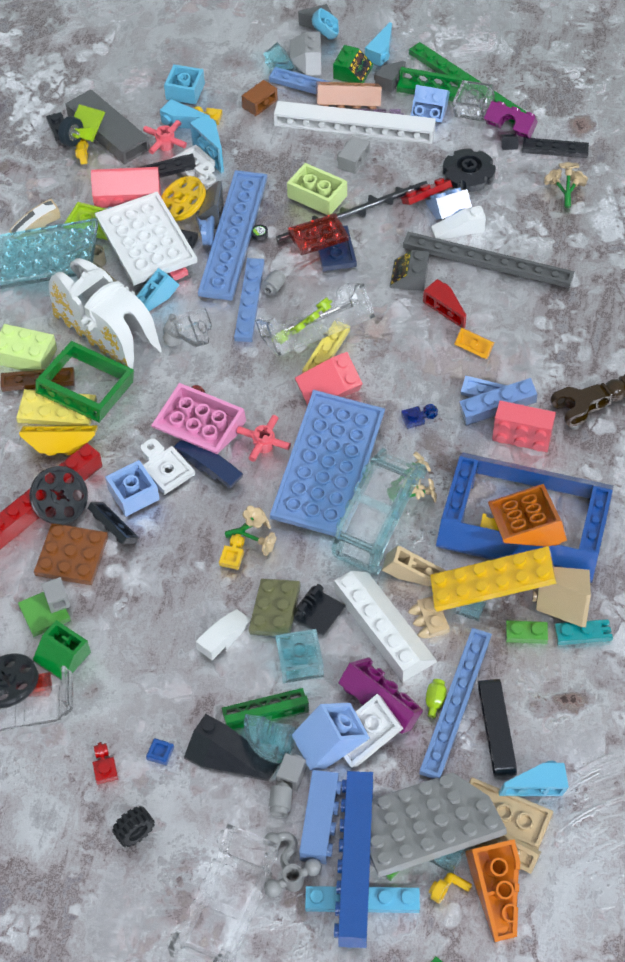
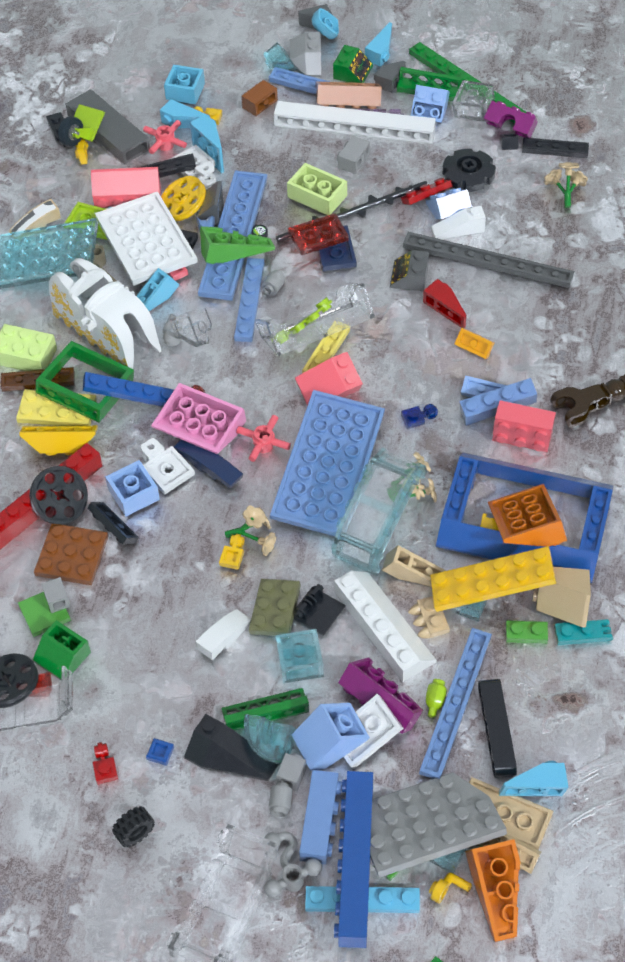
(126, 389): none -> blue plate
(226, 247): none -> bright green wedge

